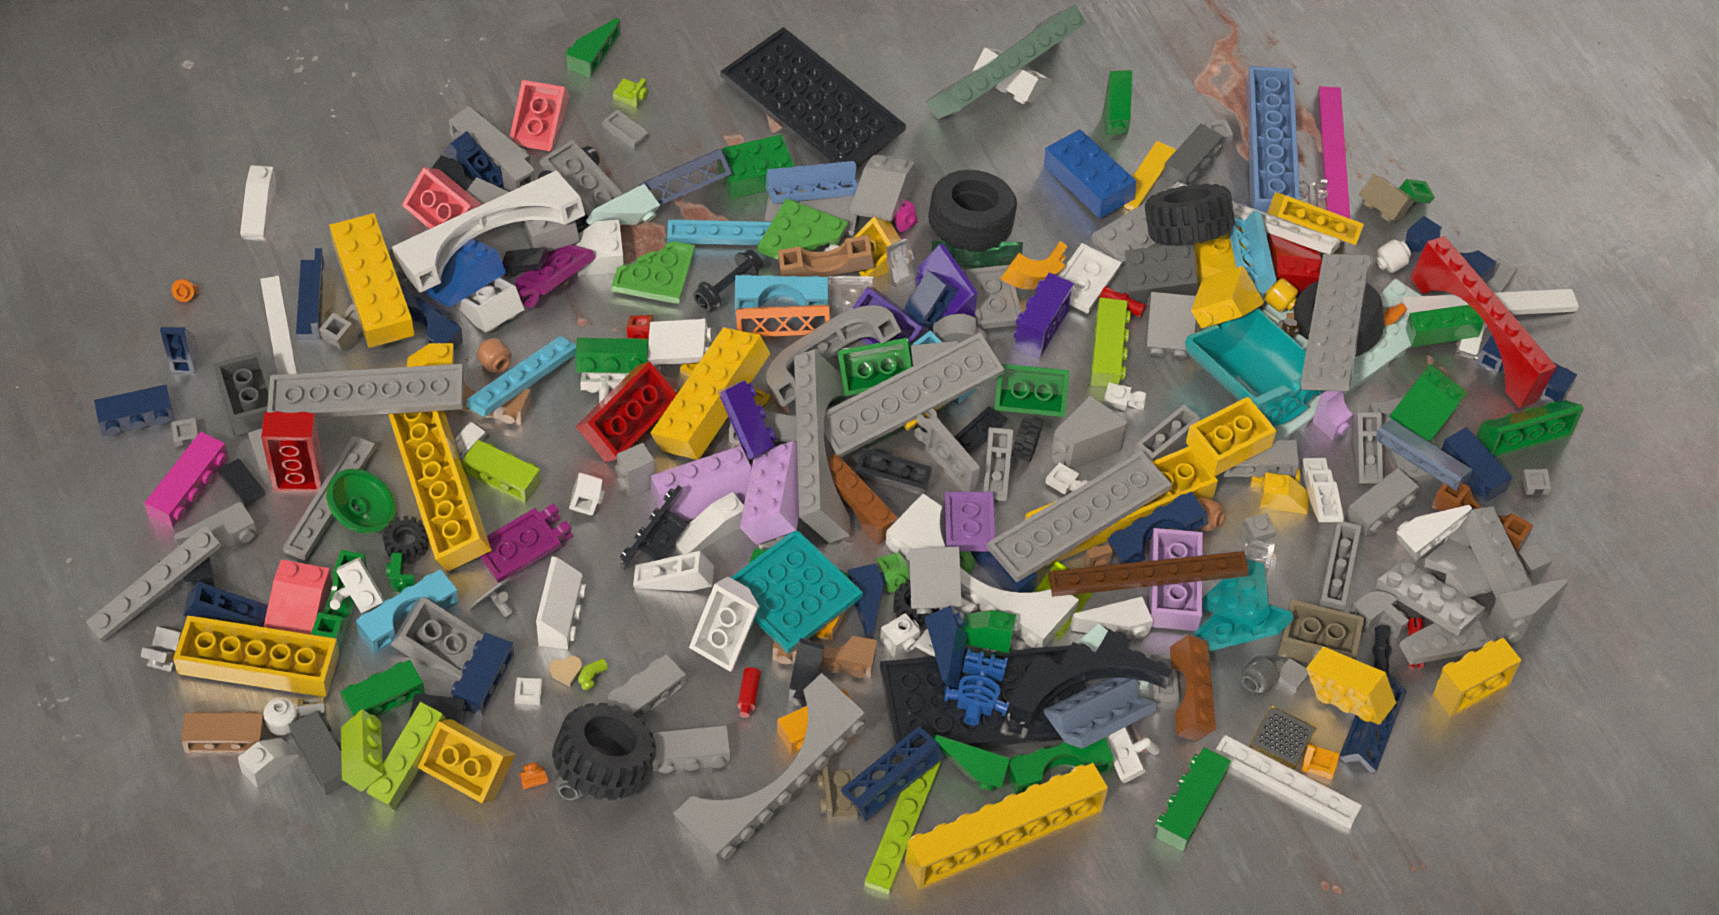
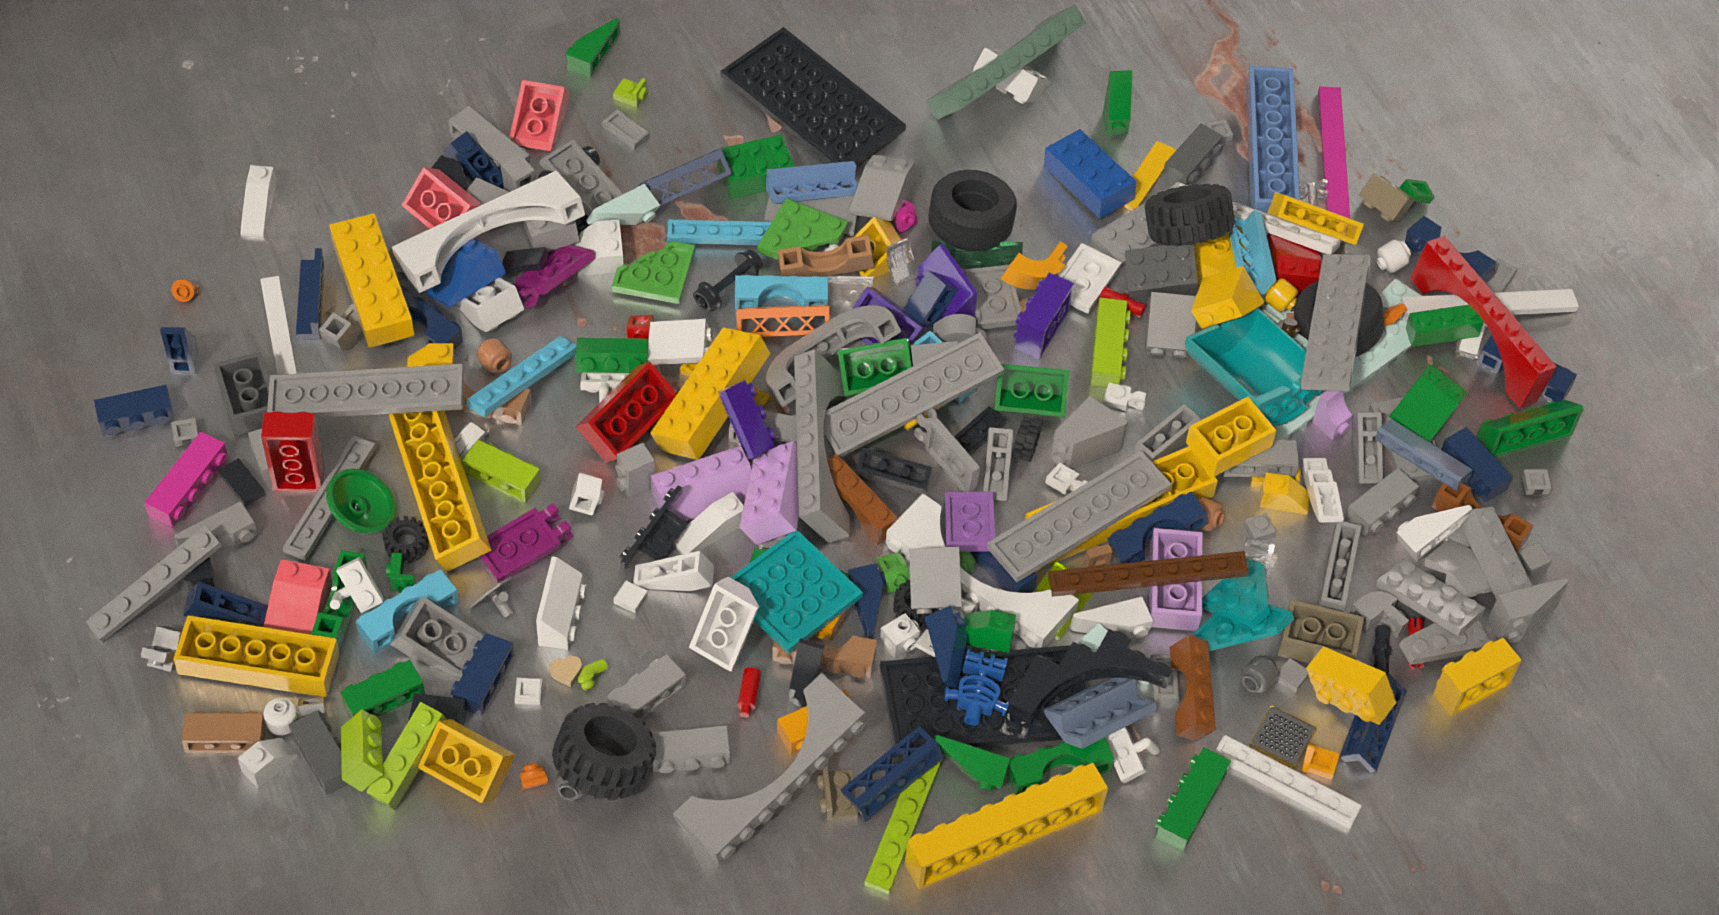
(630, 596): none -> white tile

